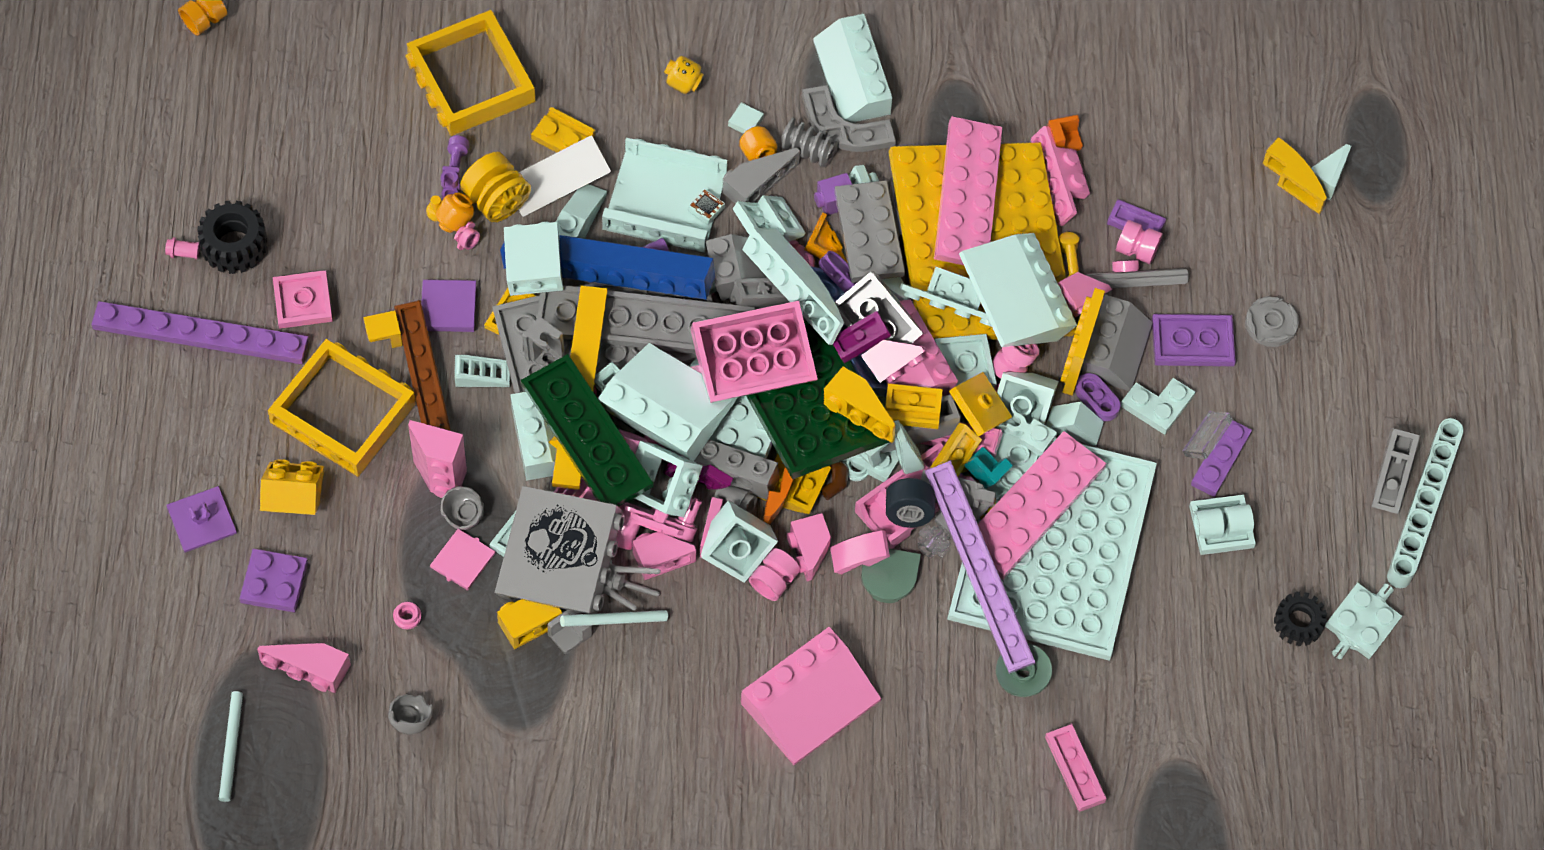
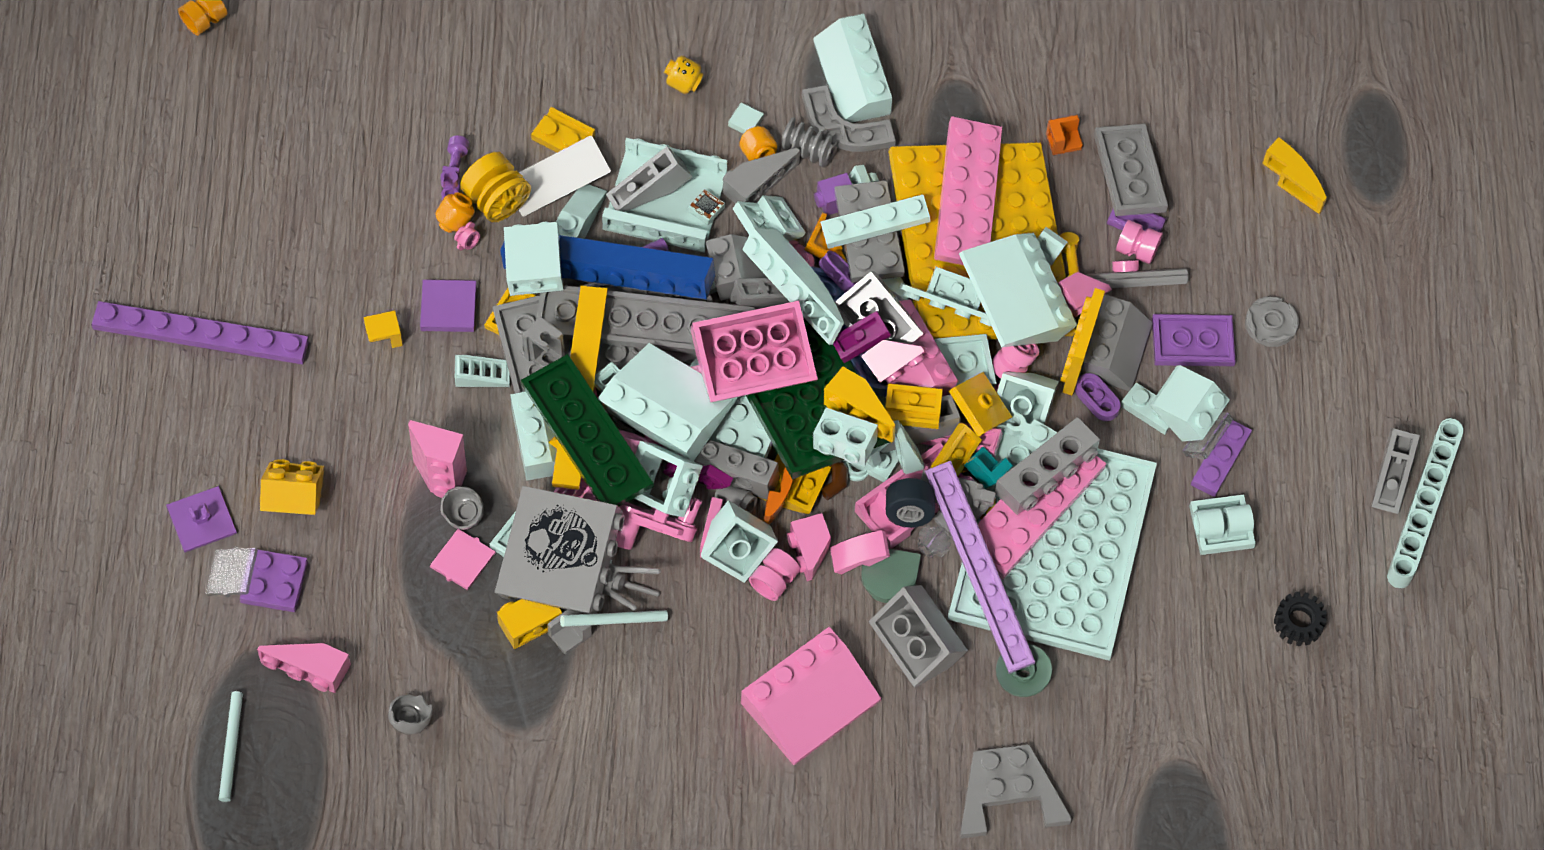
(182, 248): bright pink pin -> none
(231, 571): none -> clear piece
(237, 254): black tyre -> none
(302, 299): bright pink plate -> none
(320, 441): yellow window -> none
(407, 608): bright pink plate -> none
(421, 365): dark orange tile -> none
(432, 207): yellow piece -> none
(487, 110): yellow window -> none
(651, 181): none -> light grey slope
(662, 553): bright pink slope -> none
(847, 432): none -> light aqua brick
(875, 221): none -> light aqua plate
(917, 635): none -> light grey slope
(1006, 778): none -> light grey wing
(1051, 244): none -> light aqua tile
(1063, 174): bright pink bracket -> none
(1075, 437): none -> light grey brick
(1075, 768): bright pink plate -> none
(1076, 421): light aqua slope -> none
(1130, 170): none -> light grey plate
(1189, 404): none -> light aqua slope
(1330, 169): light aqua slope -> none
(1363, 621): light aqua plate -> none

